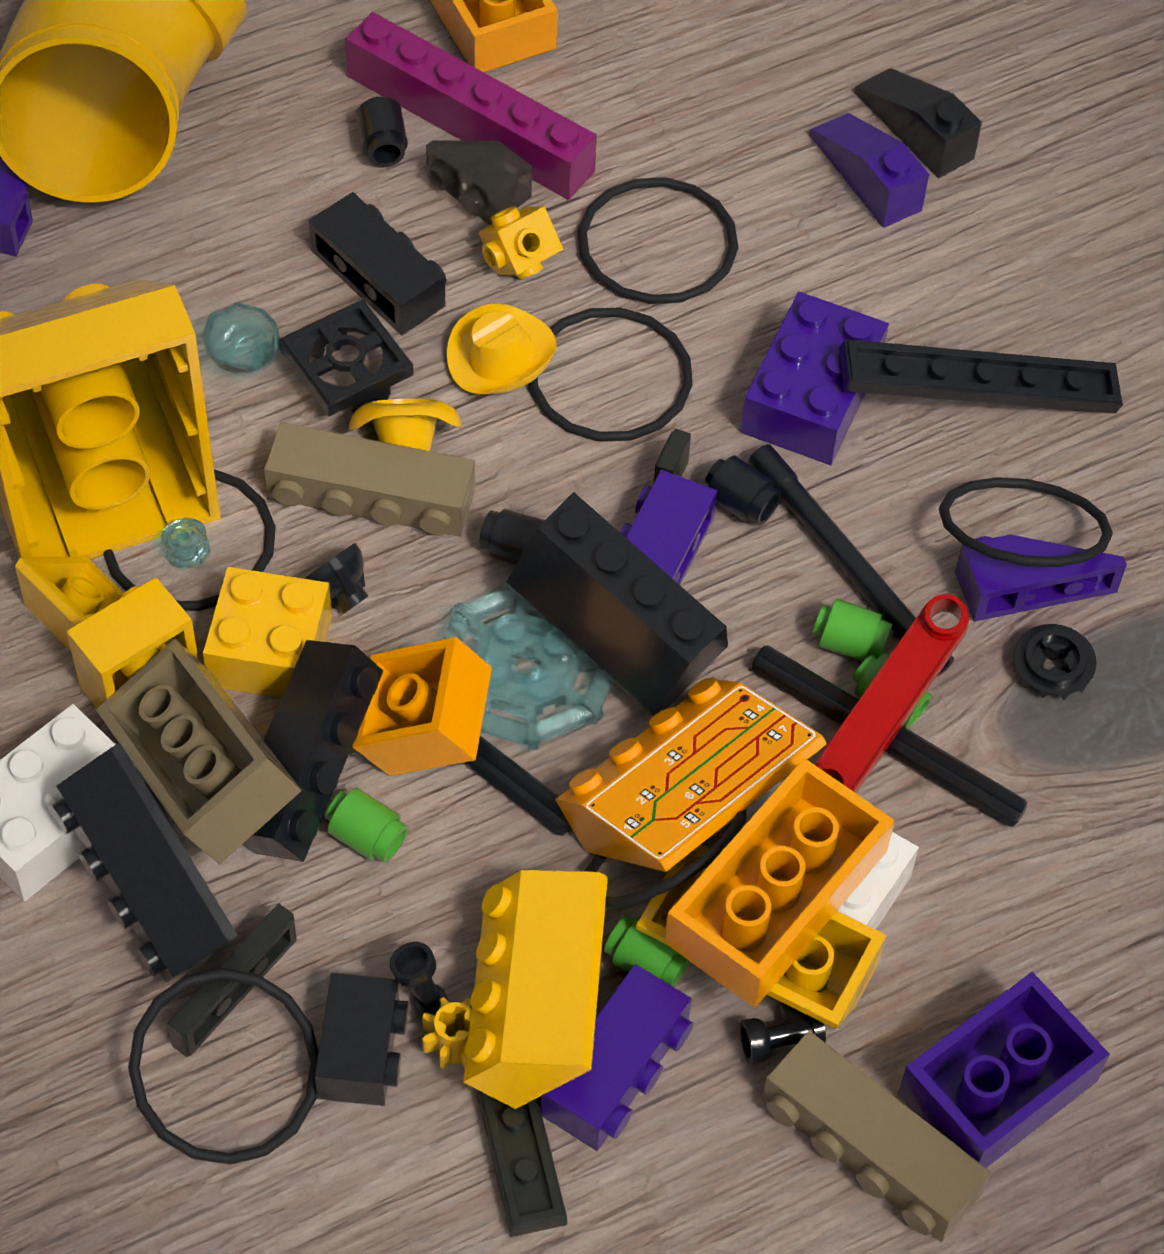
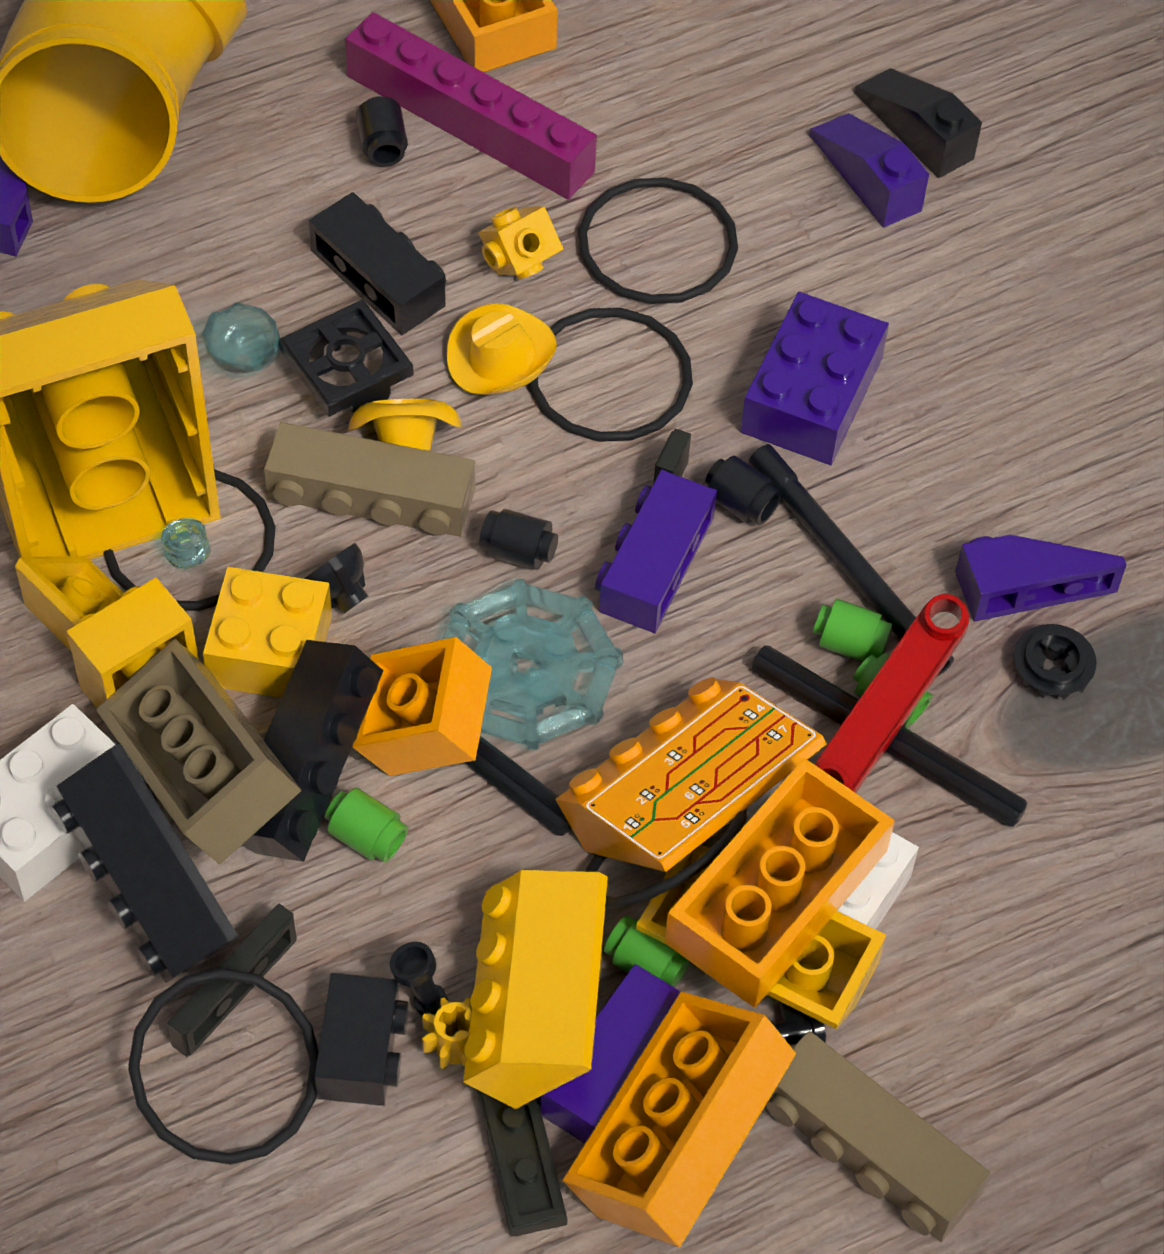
(479, 175): clear smoke slope -> none
(616, 605): black slope -> none
(680, 1117): none -> light orange brick
(979, 376): black tile -> none
(1004, 1071): dark purple brick -> none
(1024, 560): black piece -> none

